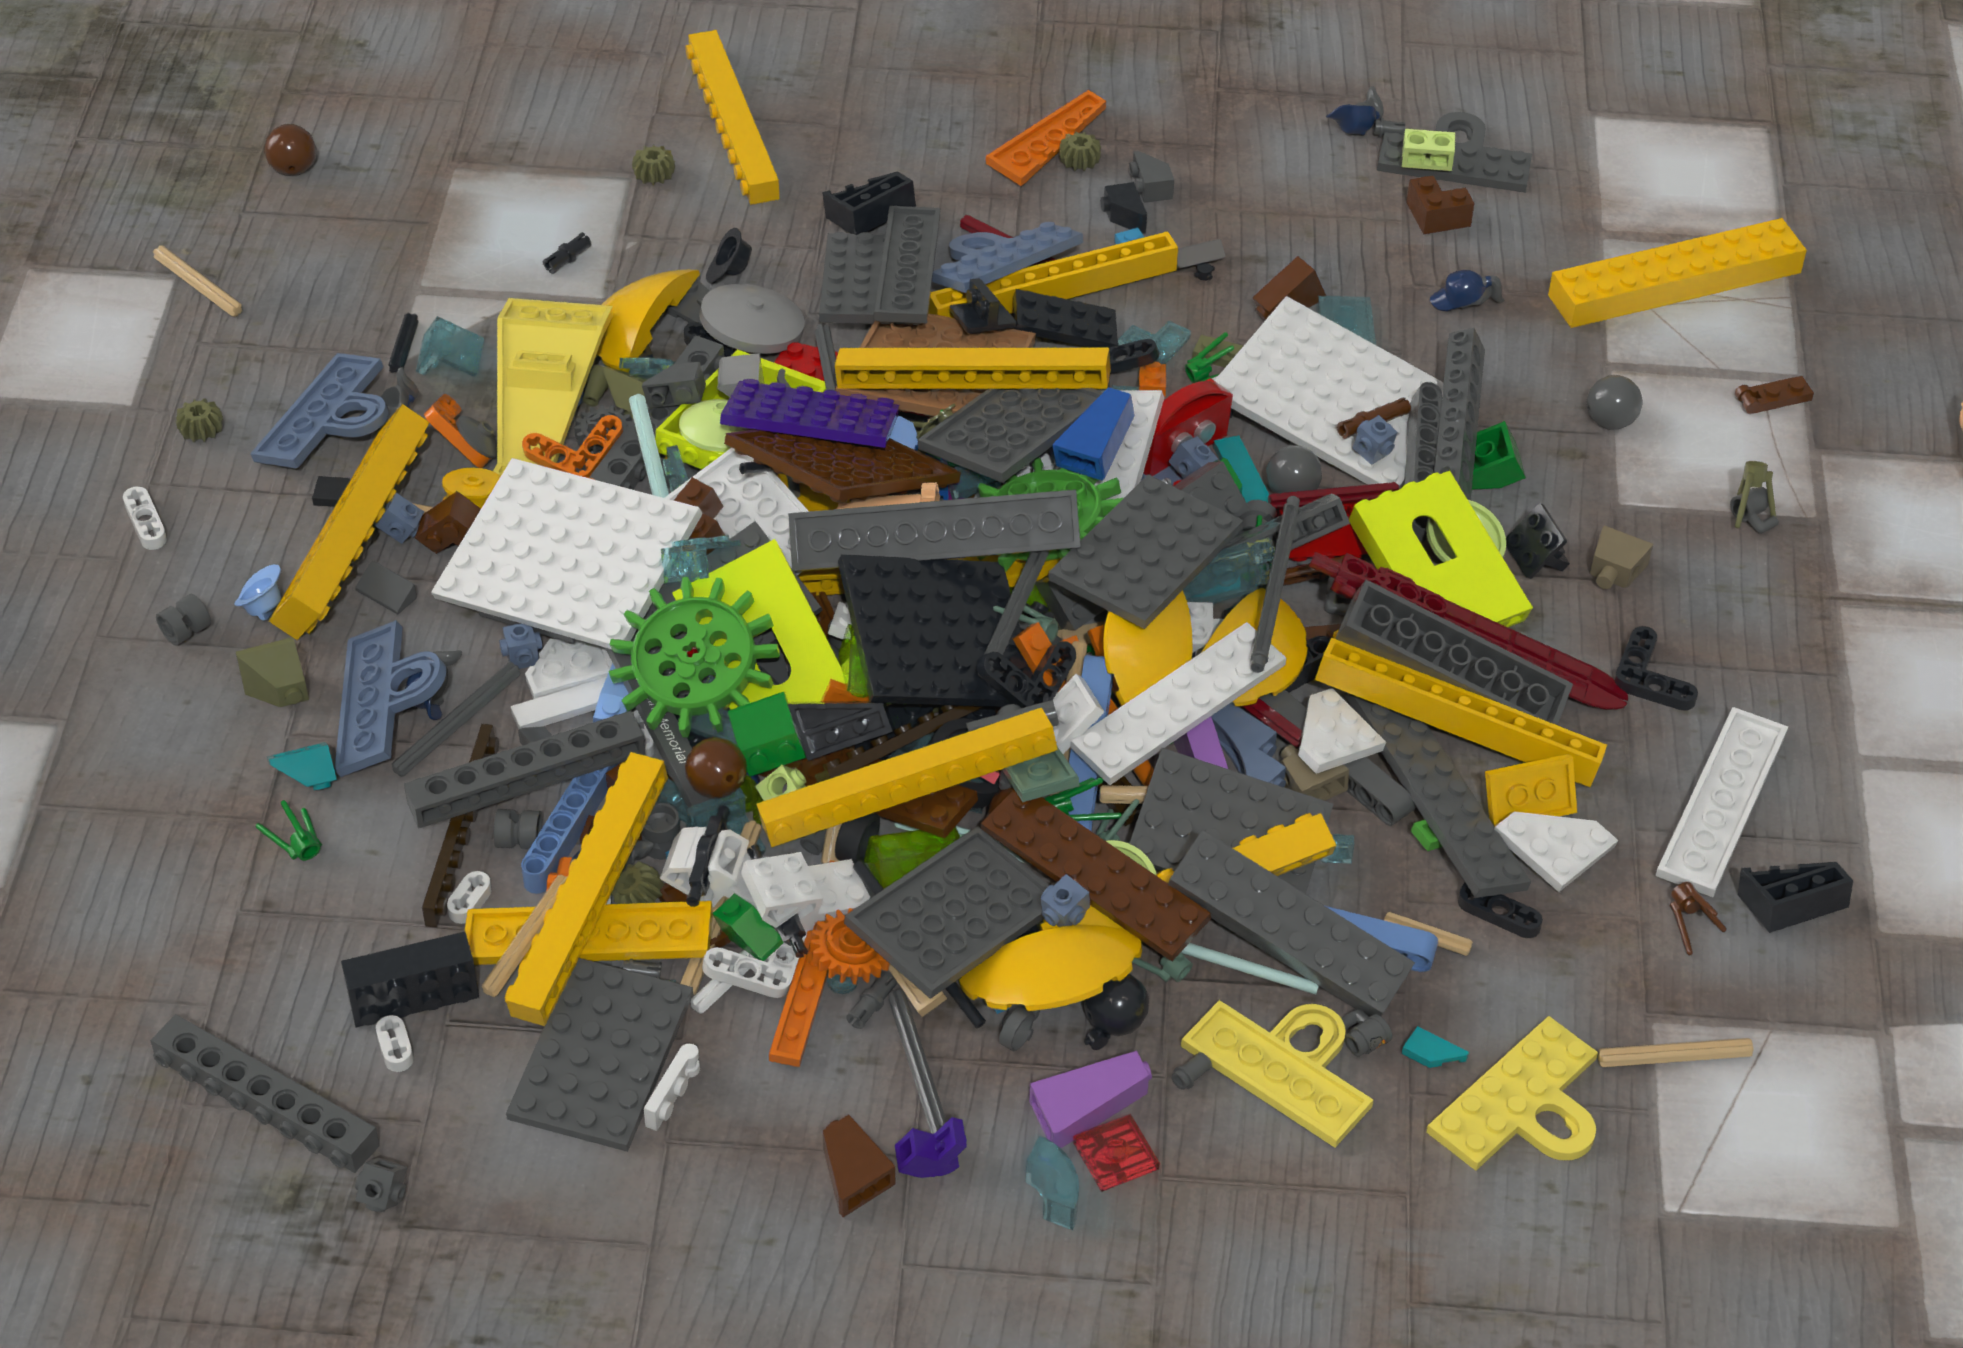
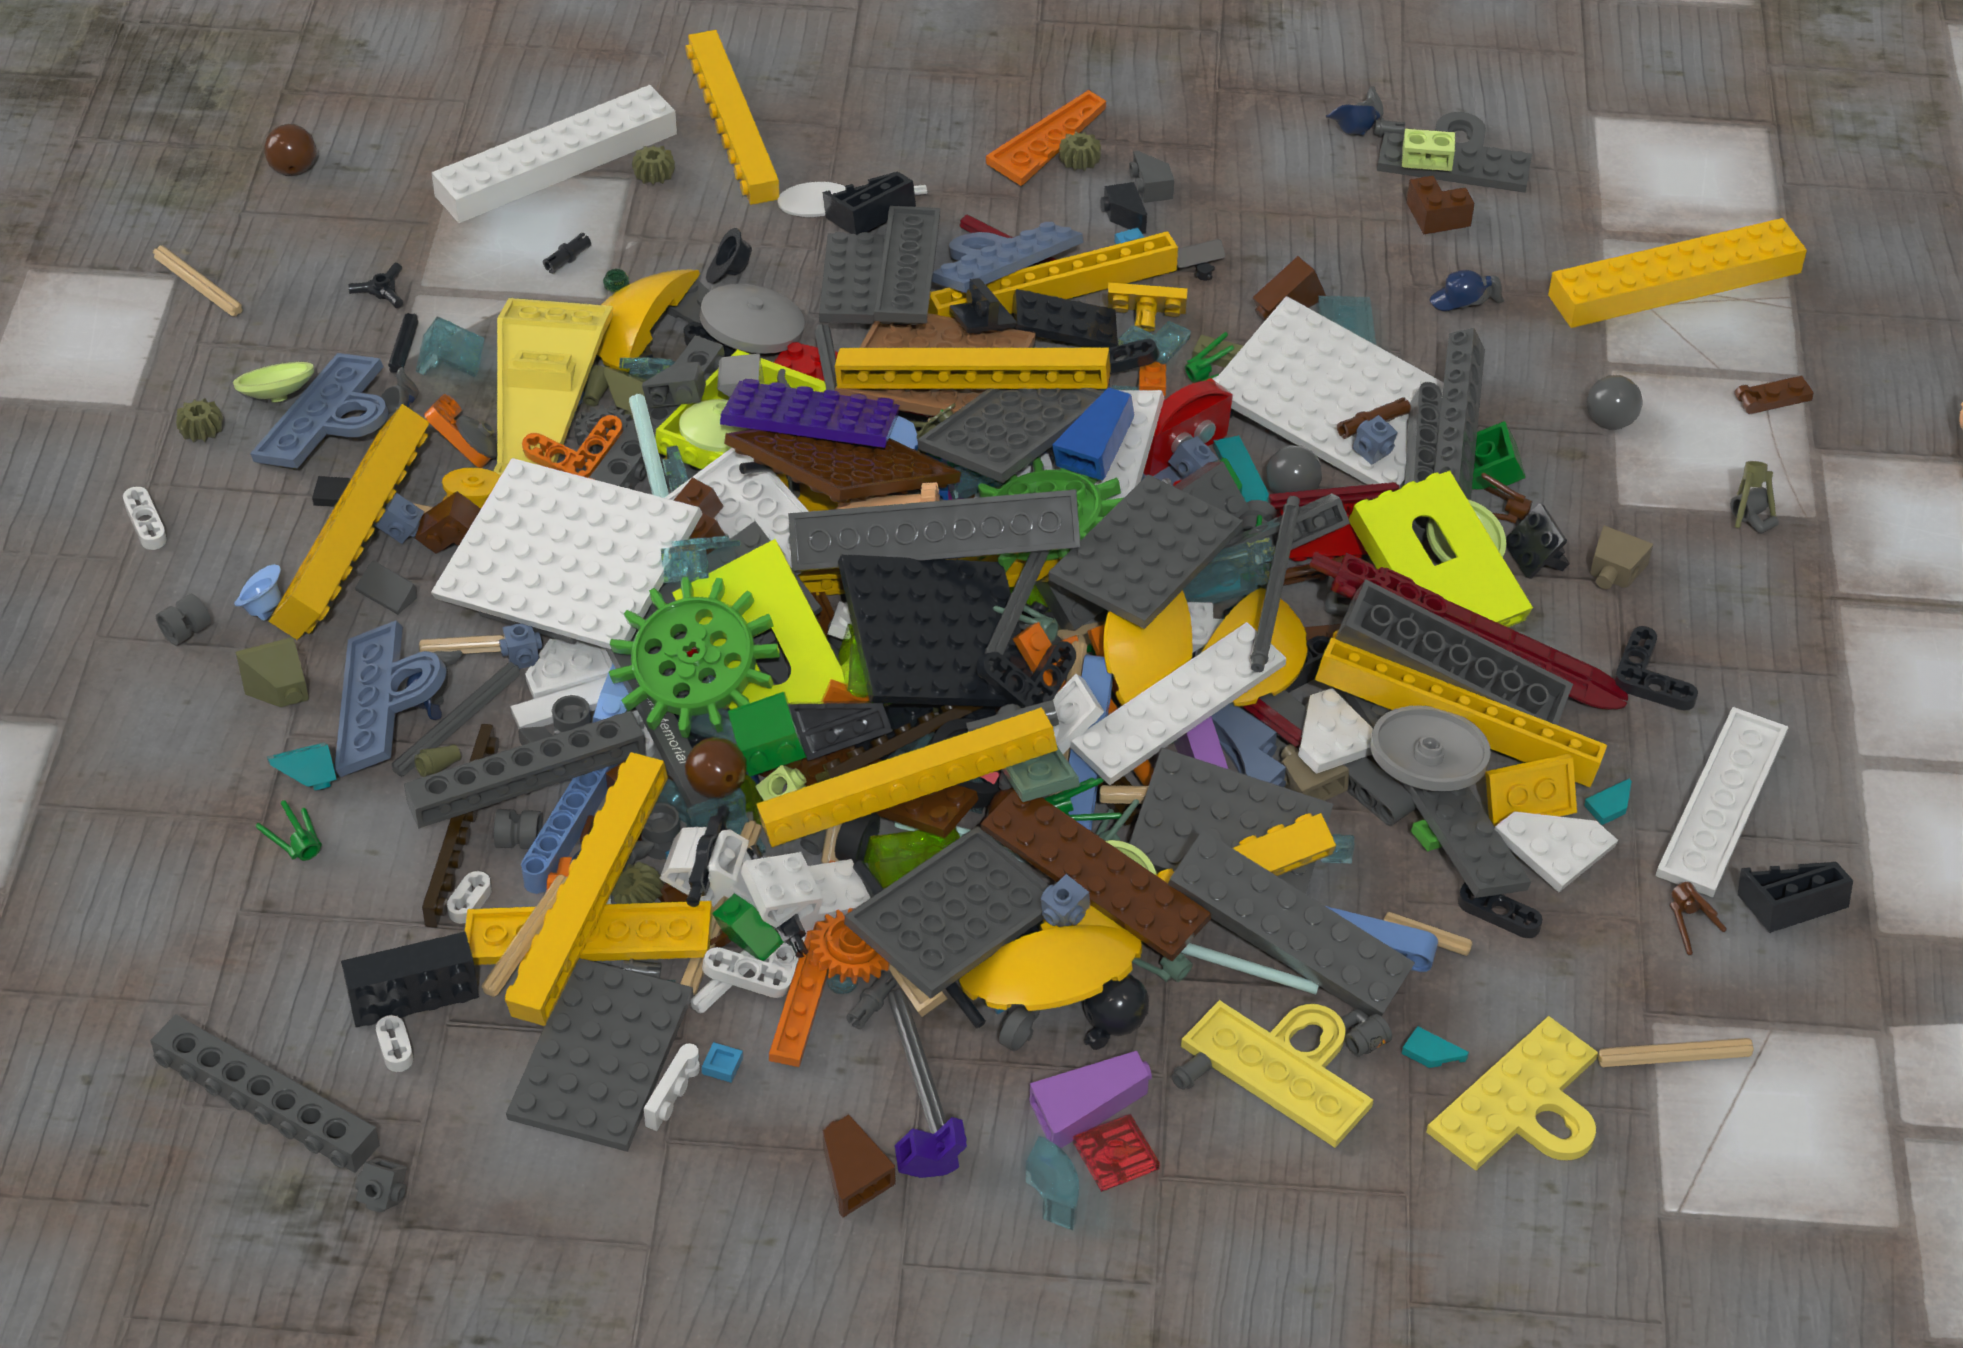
(274, 381): none -> yellowish green dish
(381, 286): none -> black piece
(436, 759): none -> olive cone
(467, 645): none -> tan axle
(554, 153): none -> white brick
(570, 713): none -> dark grey wheel
(615, 280): none -> clear green plate
(722, 1062): none -> dark azure plate
(807, 198): none -> white piece
(1147, 302): none -> yellow plate
(1430, 748): none -> light grey dish
(1517, 503): none -> reddish brown plant
(1610, 802): none -> teal tile

